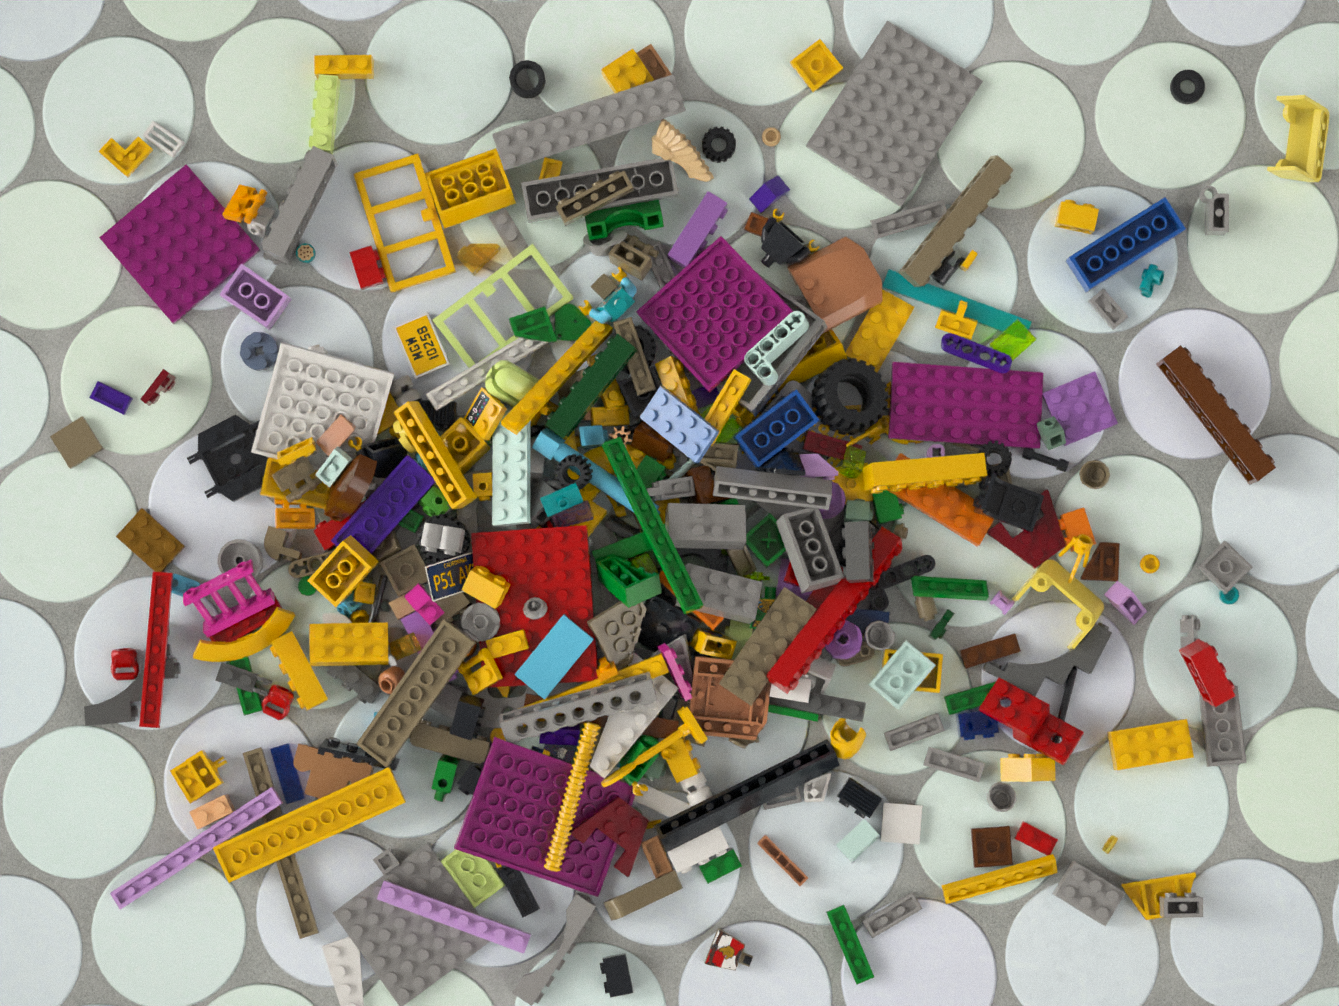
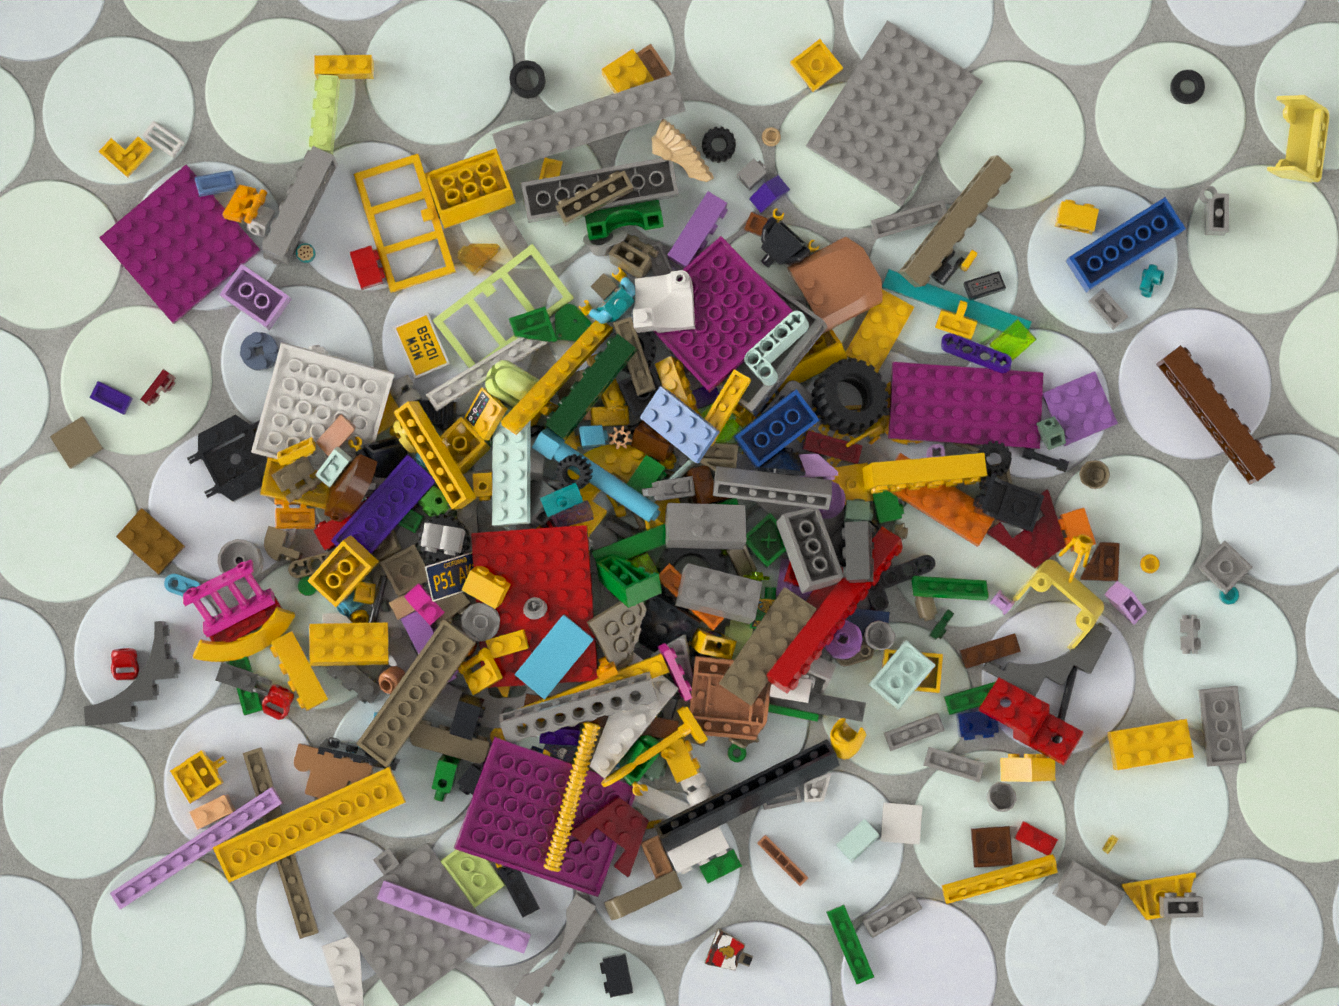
(156, 649): red plate -> none
(215, 183): none -> medium blue tile
(287, 773): clear blue tile -> none
(404, 646): clear yellow plate -> none
(652, 525): green plate -> none
(664, 303): none -> white slope
(741, 757): none -> green plate
(752, 174): none -> light grey brick
(853, 462): clear neon green bracket -> none
(859, 798): black brick -> none
(984, 286): none -> tile
(1207, 672): red brick -> none

